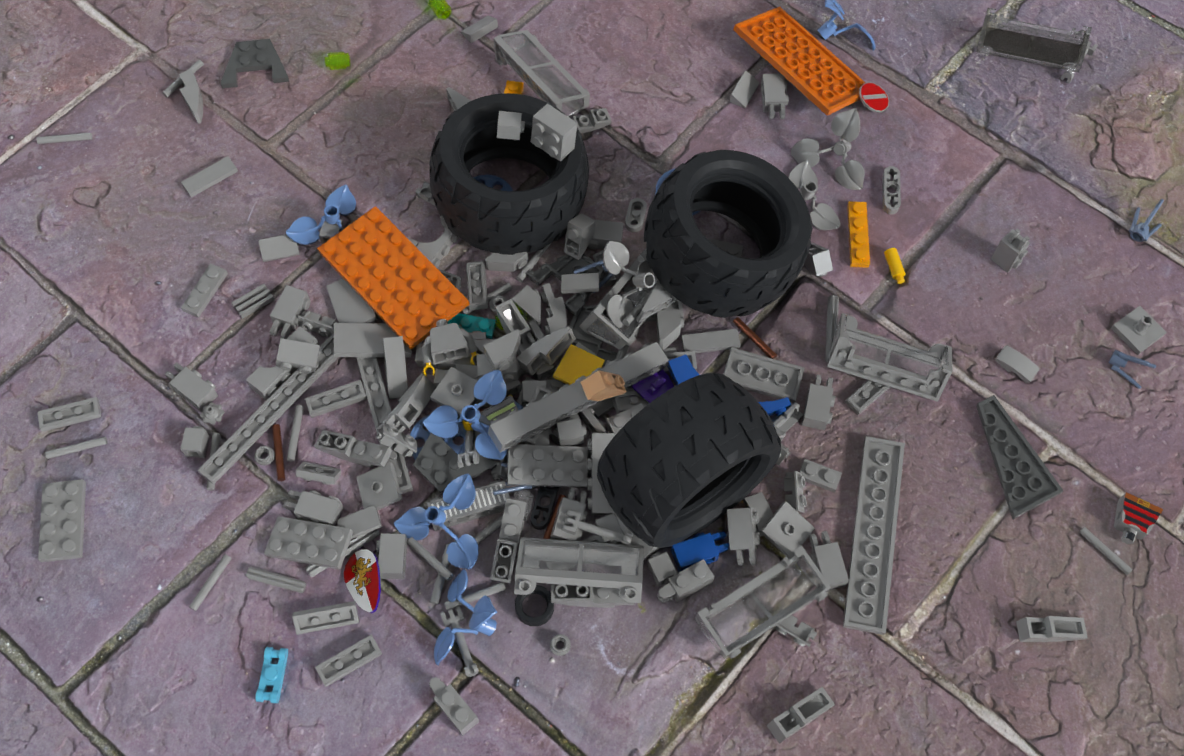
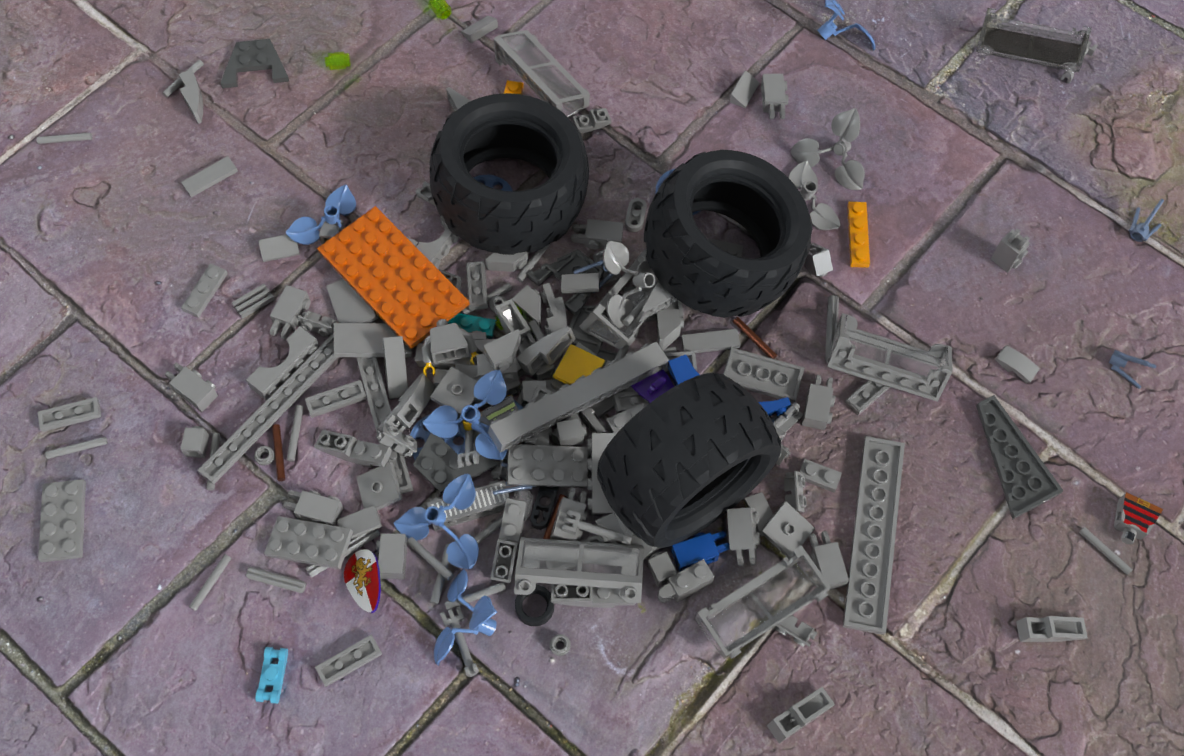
(212, 413): light grey plant -> none
(297, 355): light grey brick -> none
(317, 472): light grey plate -> none
(325, 617): light grey plate -> none
(453, 706): light grey hinge -> none
(510, 125): light grey brick -> none
(553, 132): light grey brick -> none
(579, 235): light grey slope -> none
(603, 386): light nougat slope -> none
(801, 59): orange plate -> none
(874, 97): red piece -> none
(887, 196): light grey beam -> none
(895, 265): yellow cylinder -> none
(1138, 330): light grey tile -> none

